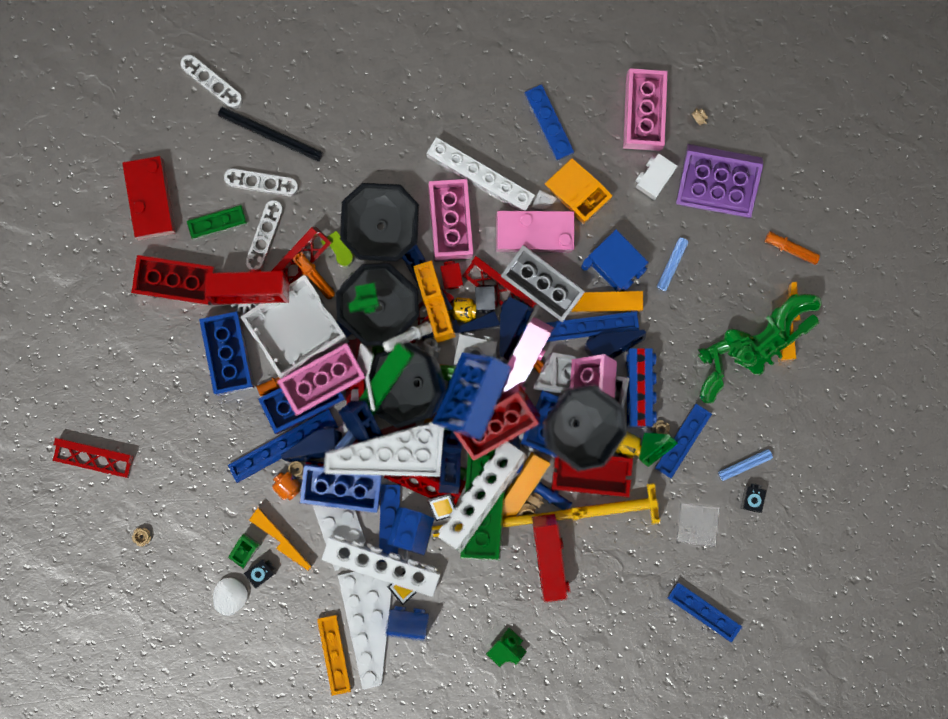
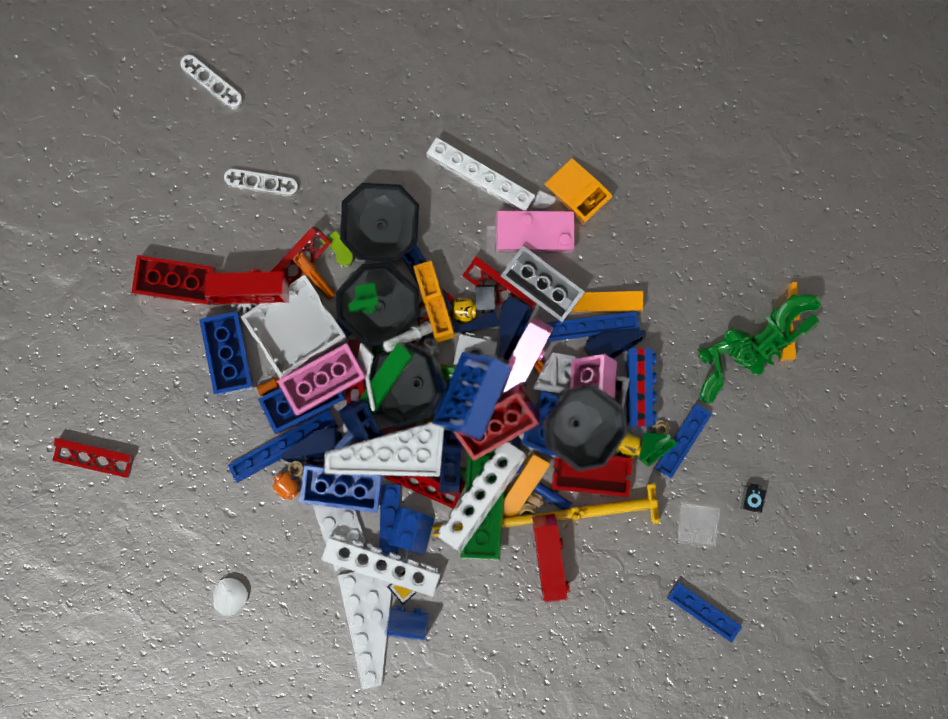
(146, 536): tan plate -> none
(148, 198): red brick -> none
(216, 222): green tile -> none
(244, 550): green slope -> none
(260, 573): black brick -> none
(261, 235): white beam -> none
(262, 521): light orange slope -> none
(270, 134): black axle -> none
(334, 655): light orange plate -> none
(442, 506): piece -> none
(450, 220): bright pink brick -> none
(451, 275): red brick -> none
(507, 649): green brick -> none
(549, 122): blue plate -> none
(616, 262): blue container -> none
(645, 109): bright pink brick -> none
(656, 176): white brick -> none
(672, 264): light blue axle -> none
(700, 116): tan plate -> none
(719, 180): medium lavender slope -> none
(745, 465): light blue axle -> none
(792, 248): orange axle -> none

